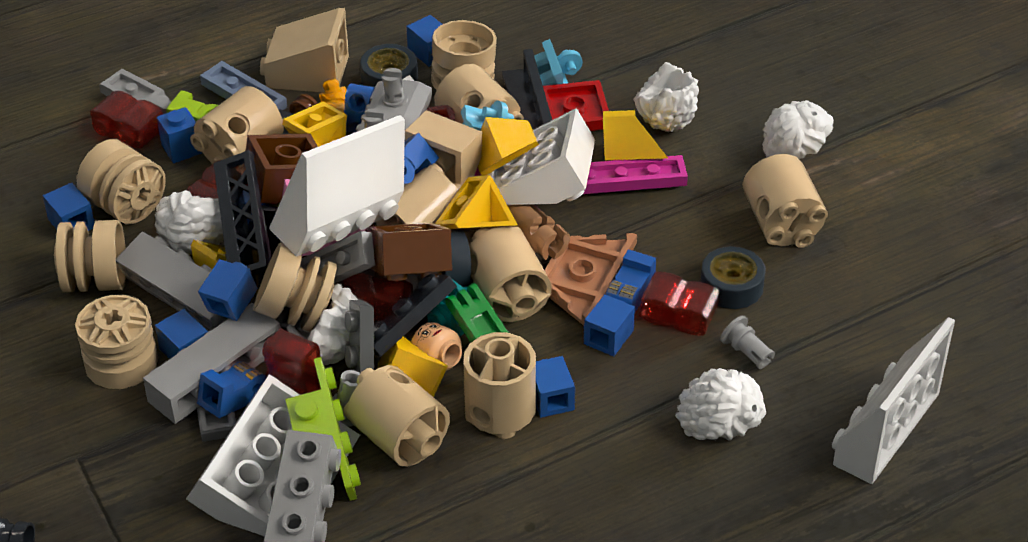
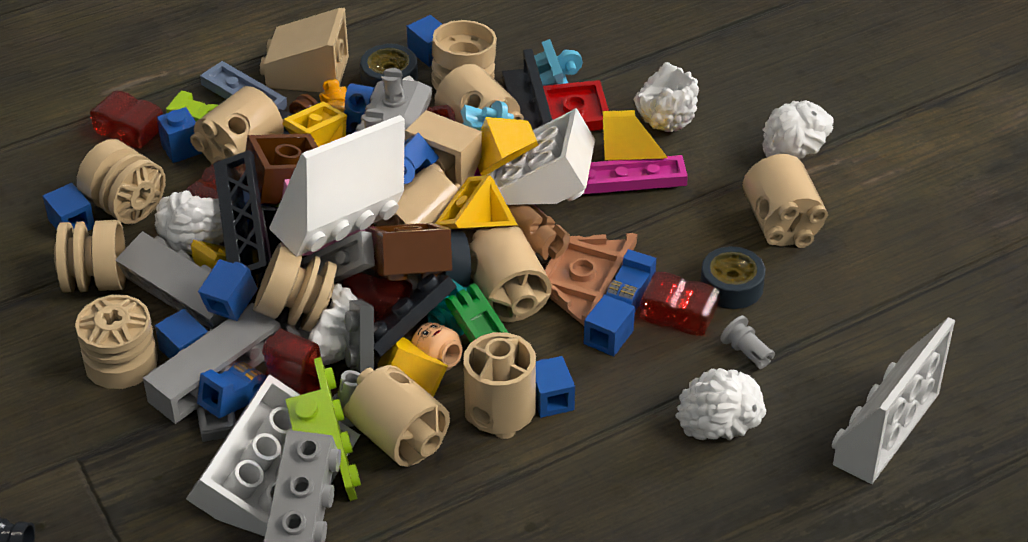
(136, 87): light grey hinge -> none

